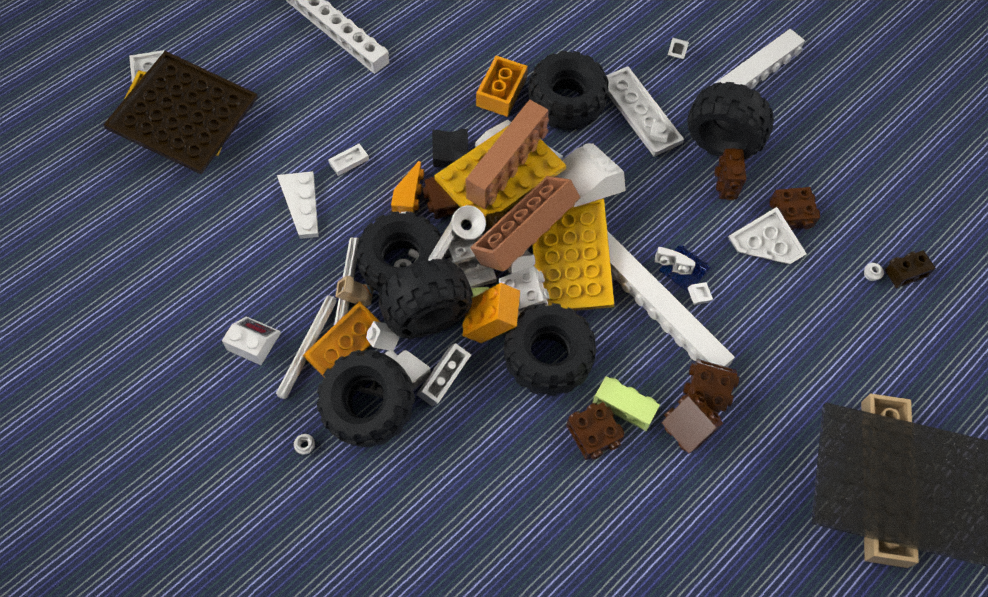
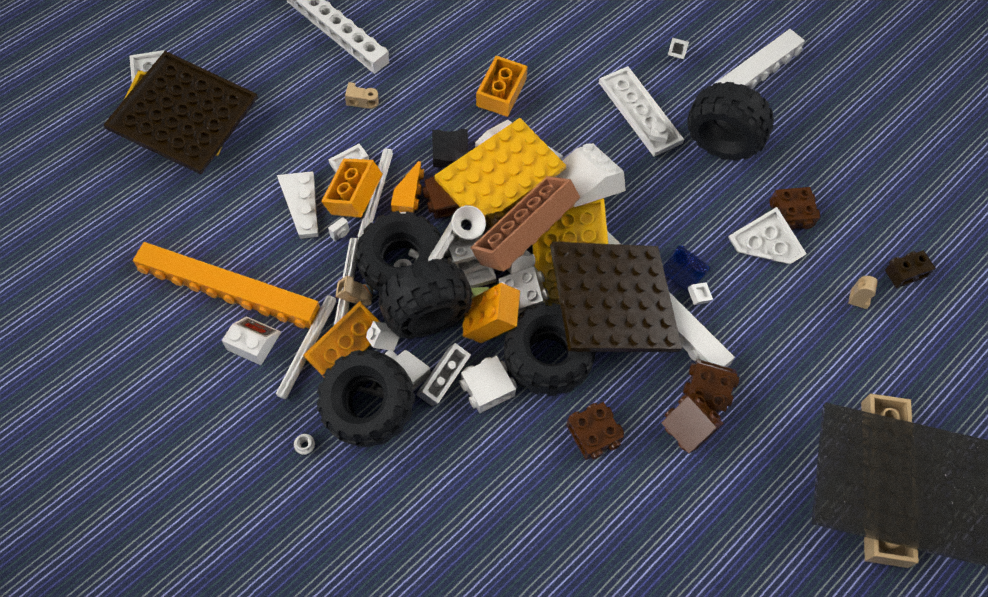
(226, 285): none -> light orange brick
(339, 229): none -> white plate
(352, 187): none -> light orange brick
(361, 97): none -> tan leg
(373, 203): none -> white axle
(487, 383): none -> white brick
(507, 154): nougat brick -> none
(572, 72): black tyre -> none
(614, 298): none -> dark brown plate
(627, 402): yellowish green brick -> none
(680, 262): white slope -> none
(730, 174): reddish brown brick -> none
(863, 292): none -> tan leg
(870, 274): white plate -> none

